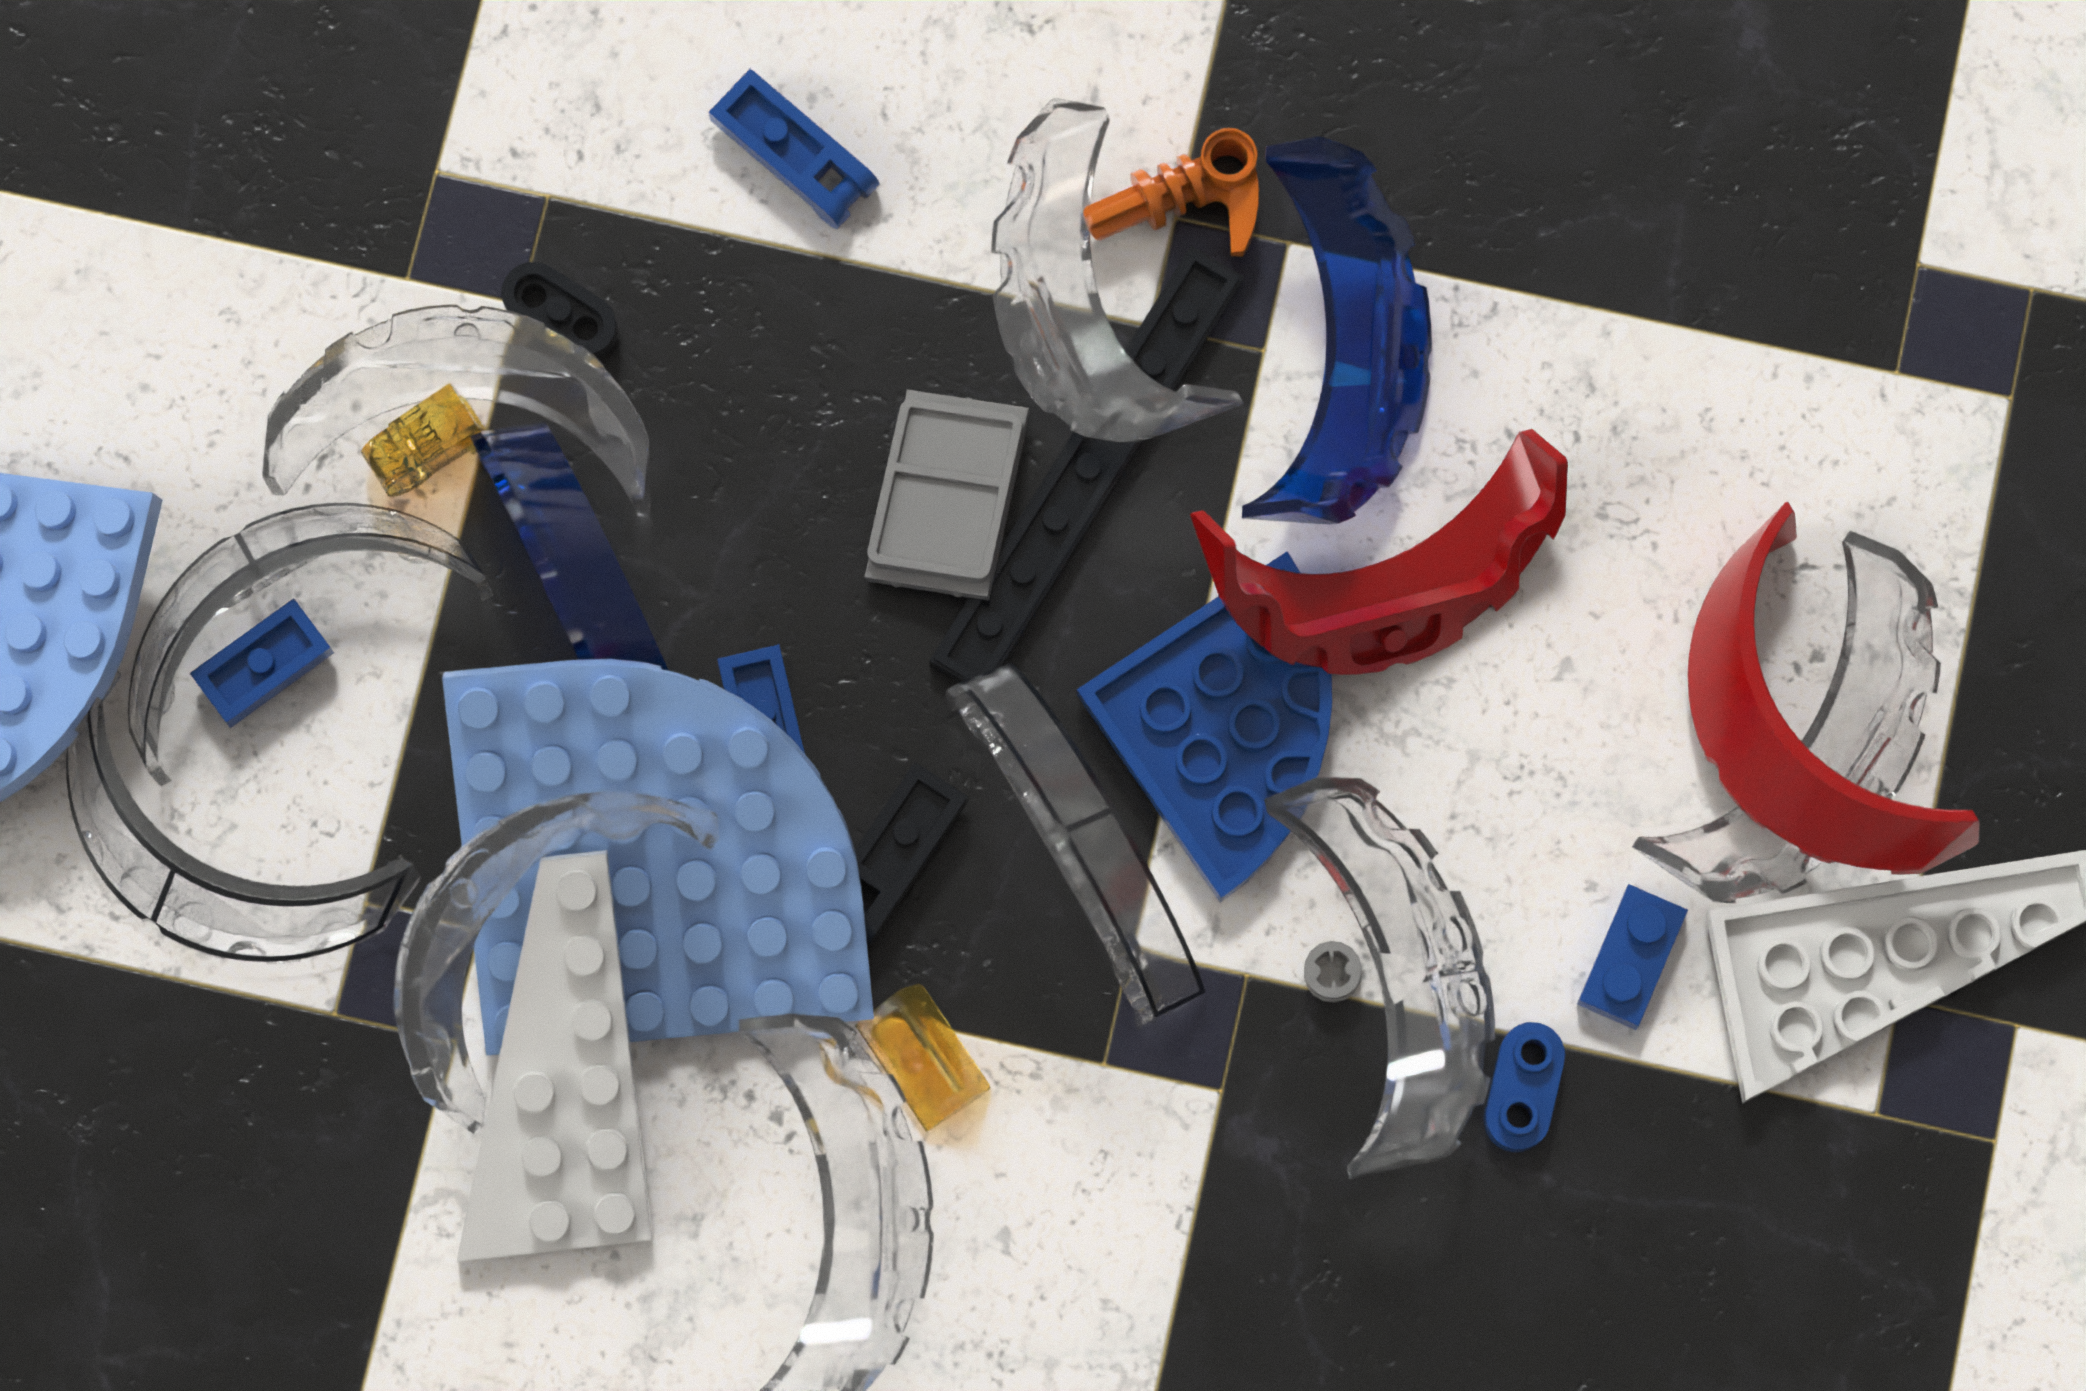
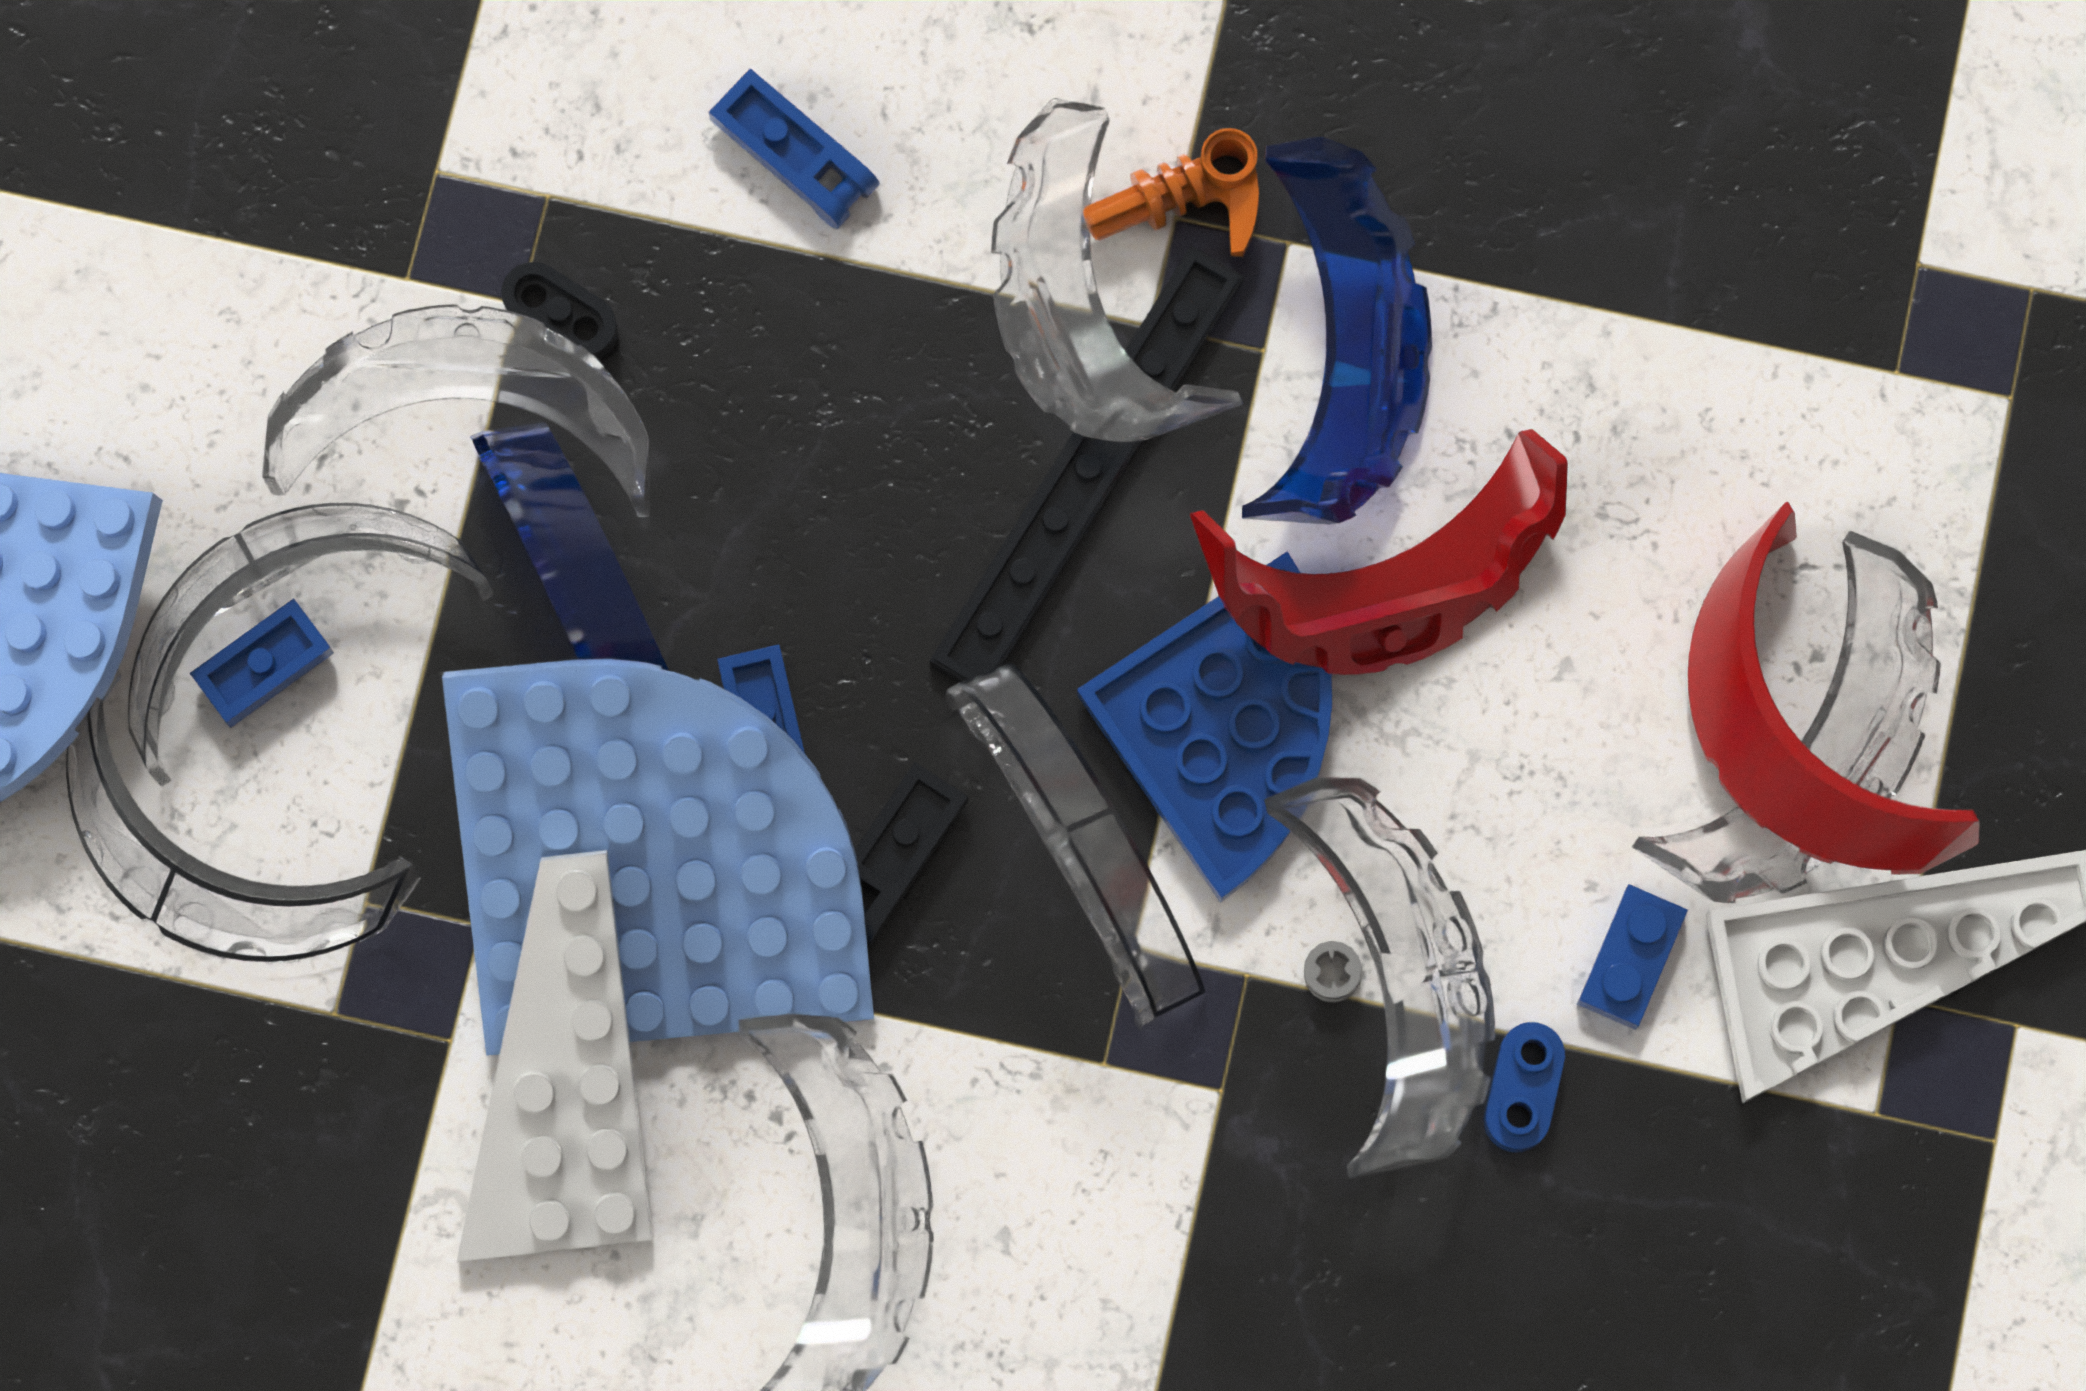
(422, 441): clear yellow leg -> none
(462, 898): clear windscreen -> none
(923, 1056): clear yellow slope -> none
(946, 494): light grey piece -> none

